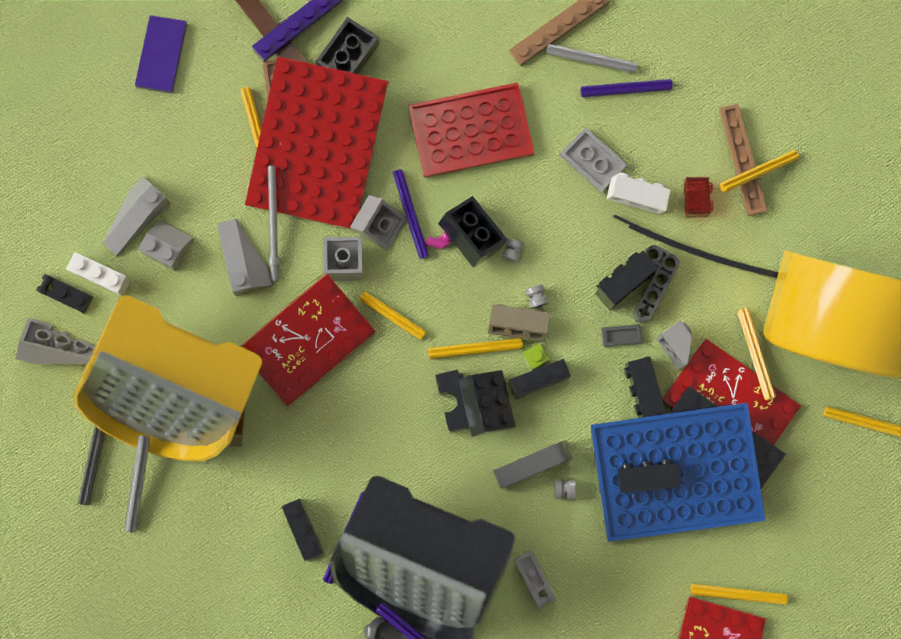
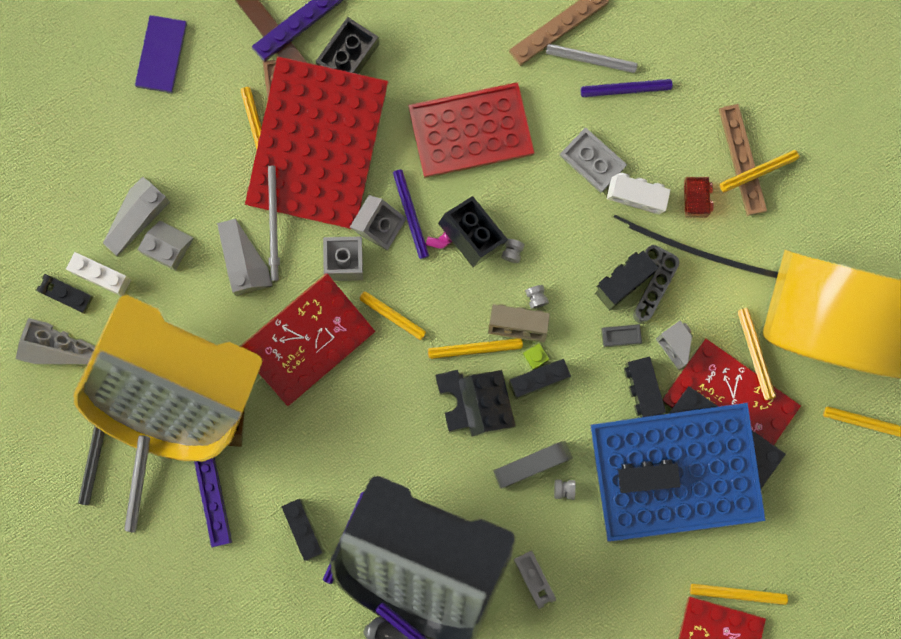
(213, 502): none -> dark purple plate

